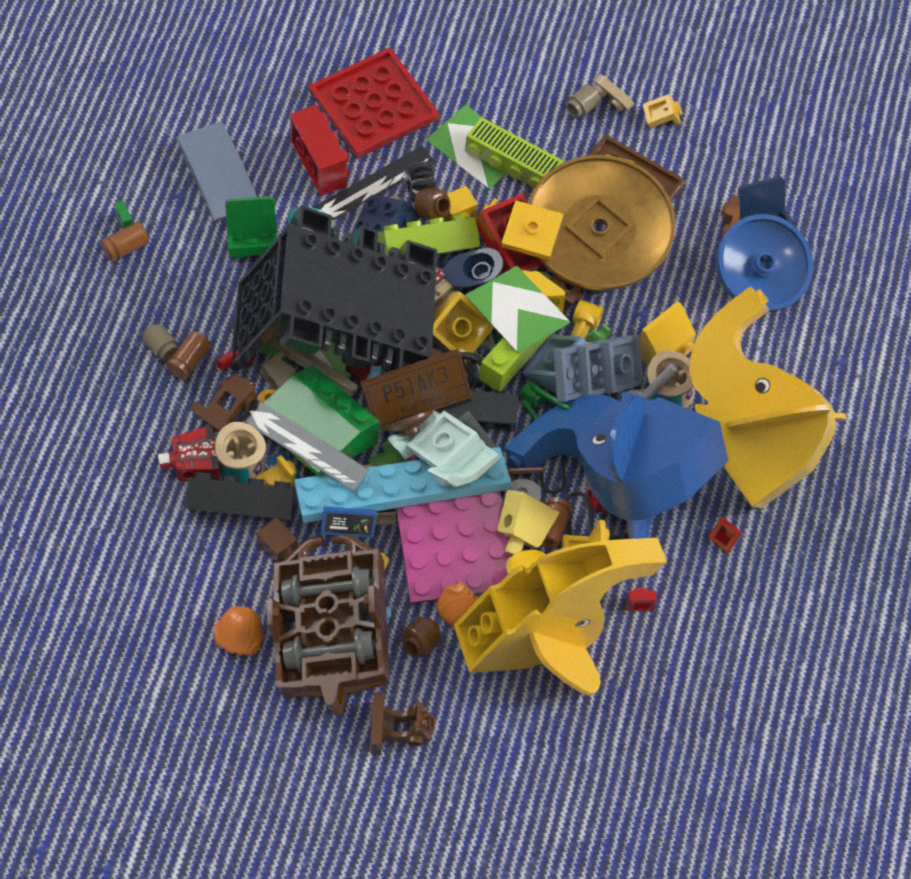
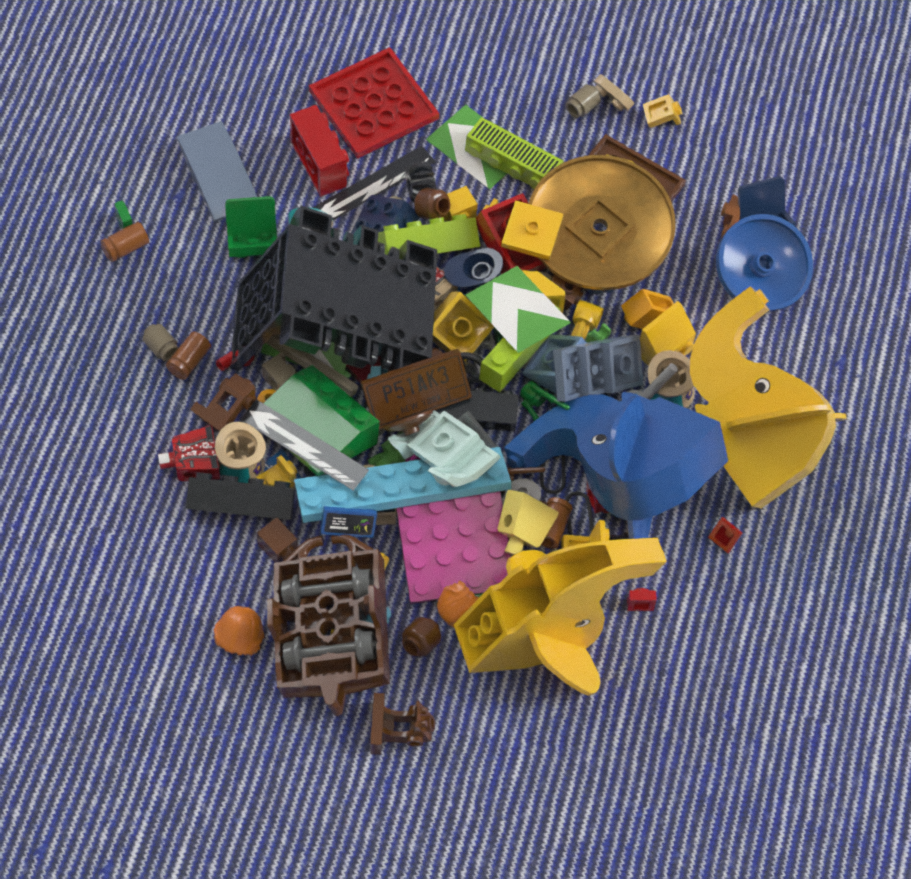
(645, 307): none -> light orange slope

